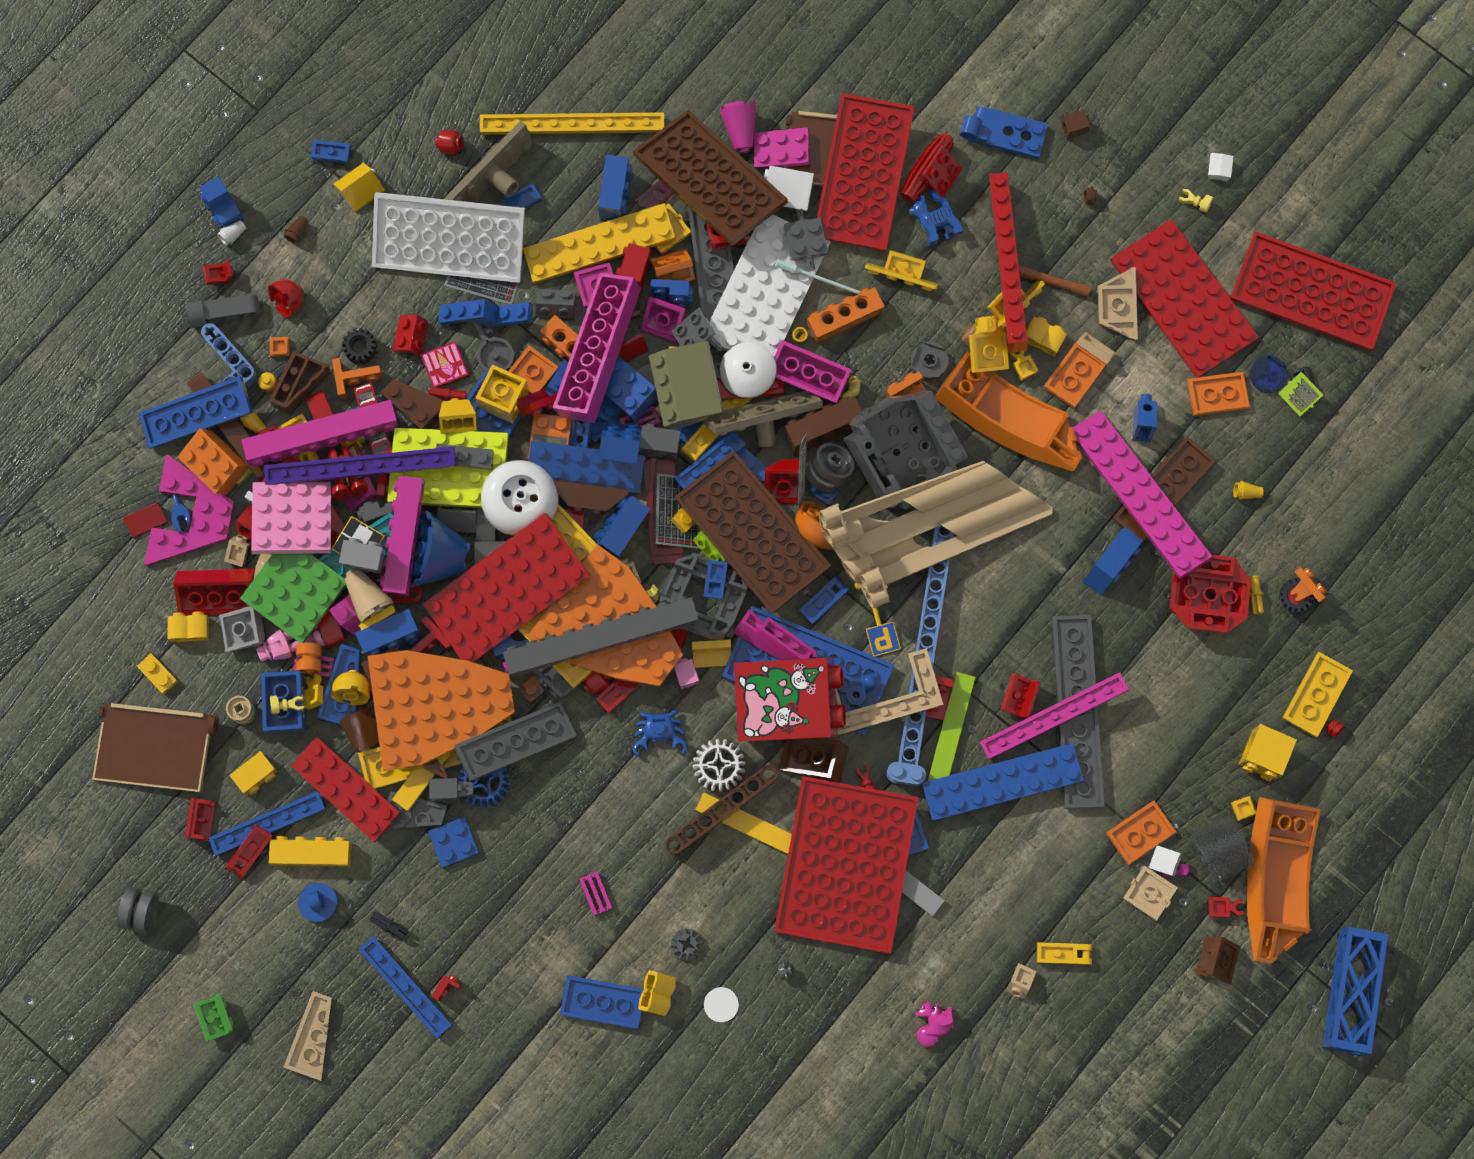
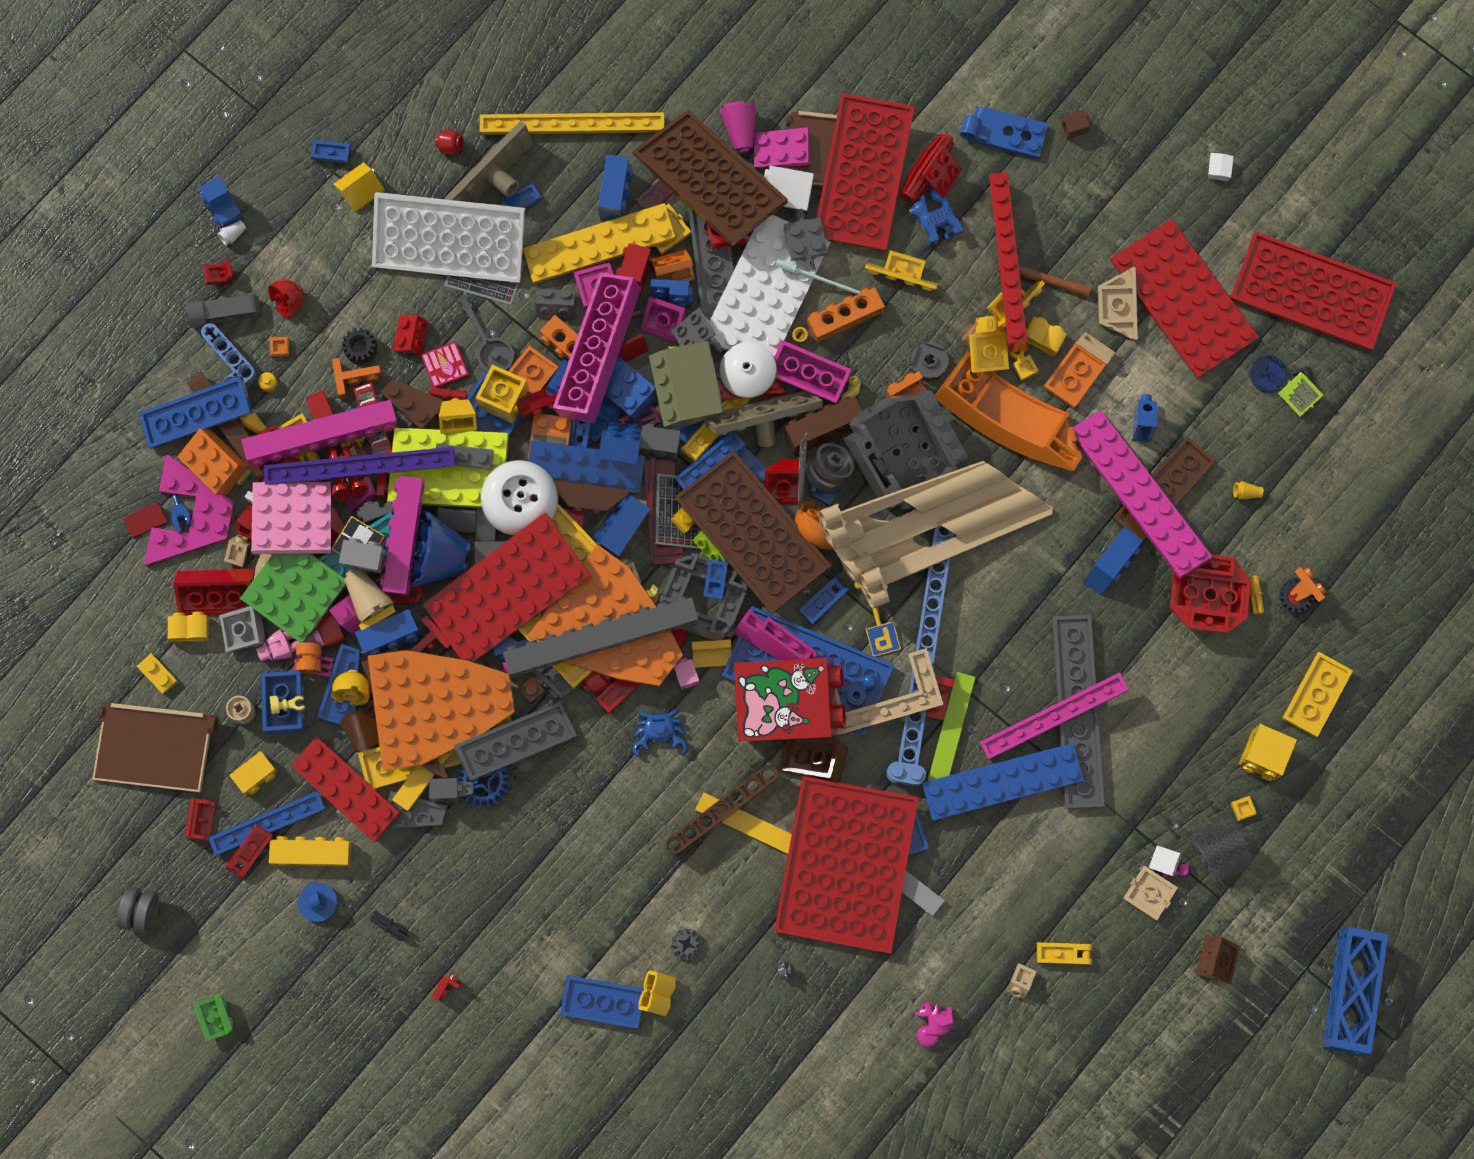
(296, 230): reddish brown cone -> none
(298, 381): reddish brown wedge -> none
(310, 1040): tan wing -> none
(314, 694): yellow plate -> none
(405, 987): blue plate -> none
(453, 842): blue plate -> none
(485, 313): blue bracket -> none
(589, 878): dark pink tile -> none
(710, 765): white gear -> none
(721, 1004): white sticker -> none
(866, 781): red piece -> none
(1020, 696): red bracket -> none
(1090, 195): reddish brown plate -> none
(1141, 832): orange tile -> none
(1196, 201): light yellow piece -> none
(1218, 394): orange tile -> none
(1221, 907): red plate -> none
(1280, 876): orange slope -> none
(1335, 728): red plate -> none

